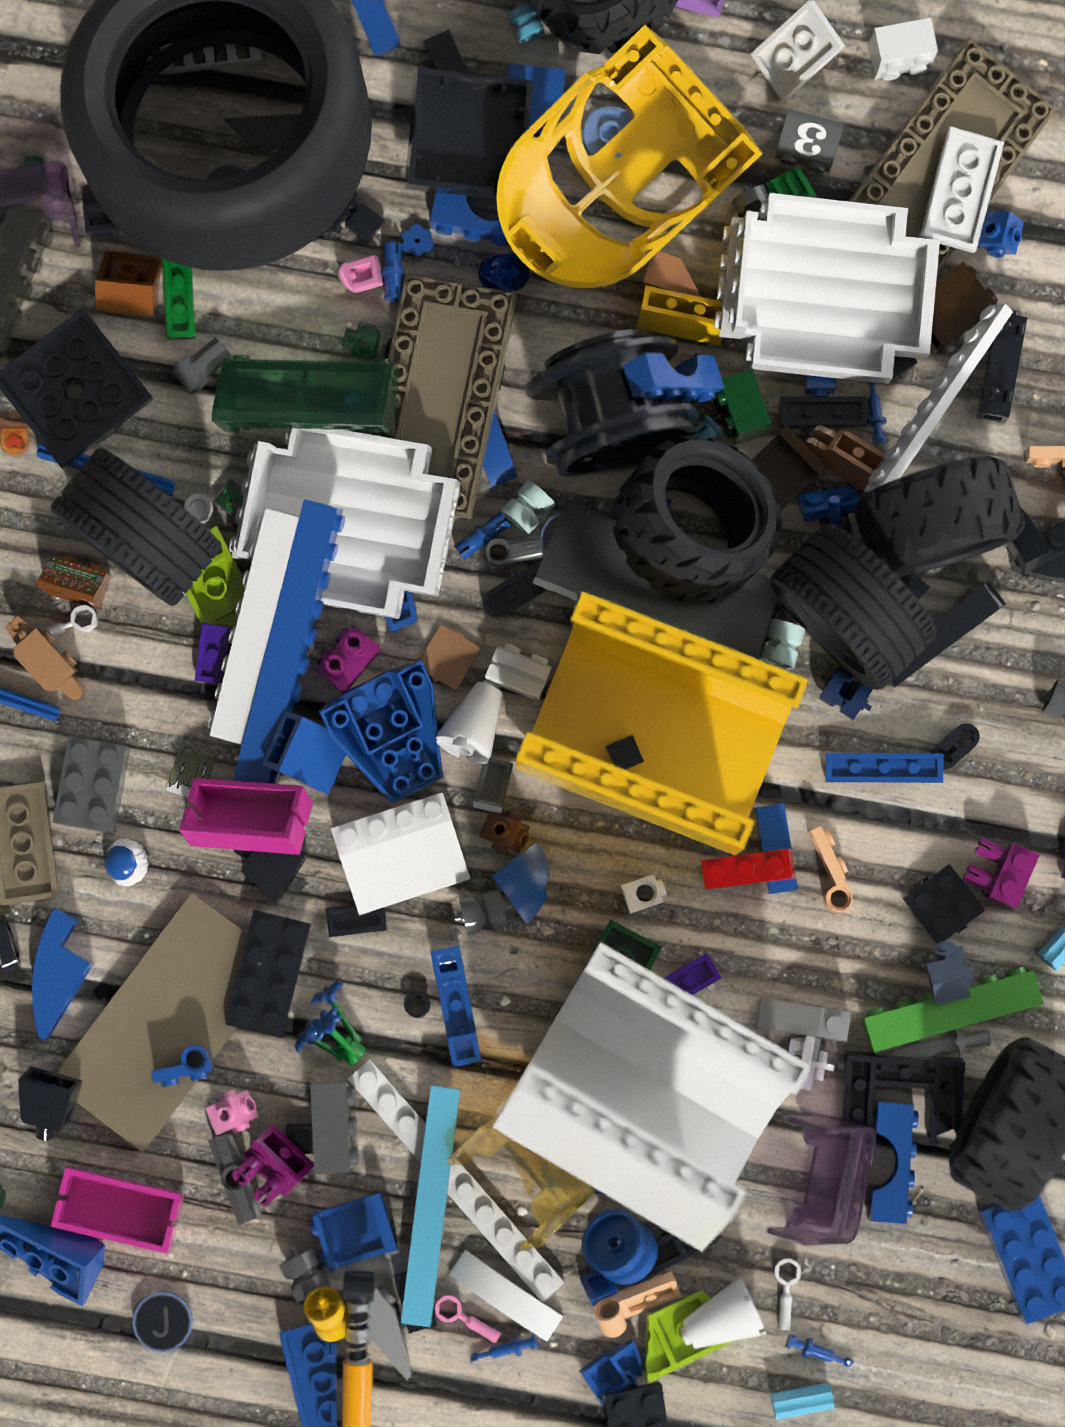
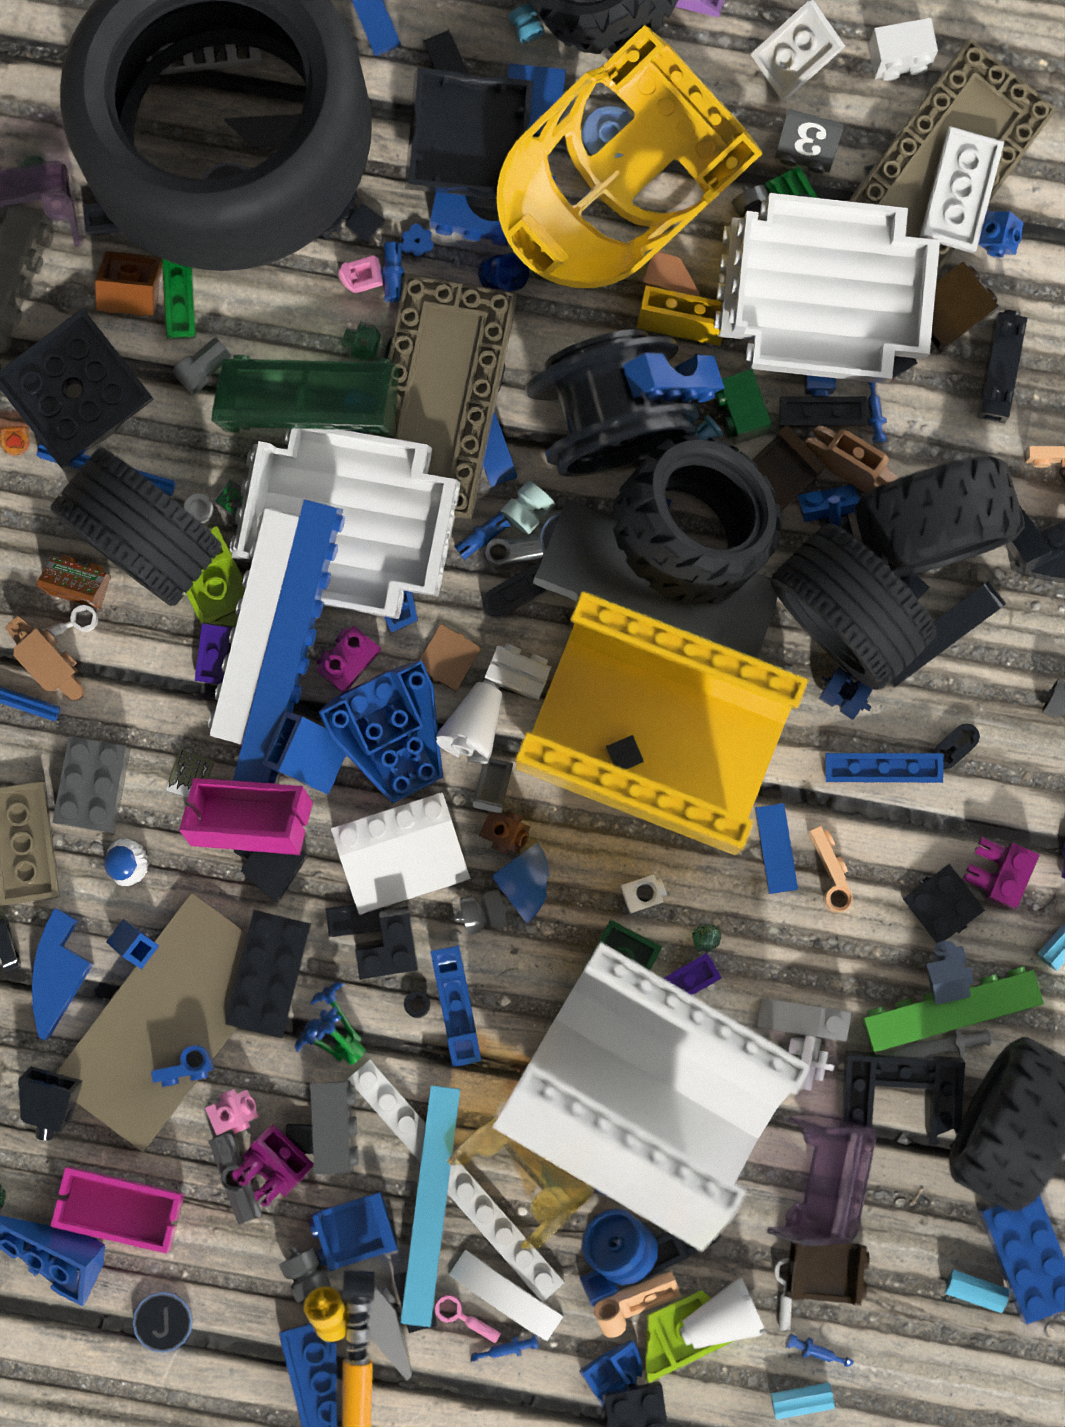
(132, 944): none -> blue brick
(392, 954): none -> black brick
(706, 937): none -> clear green plate
(748, 869): red brick -> none
(782, 643): light aqua wheel -> none
(827, 1272): none -> dark brown panel
(890, 1200): blue arch -> none
(943, 393): white plate -> none
(977, 1291): none -> medium azure axle

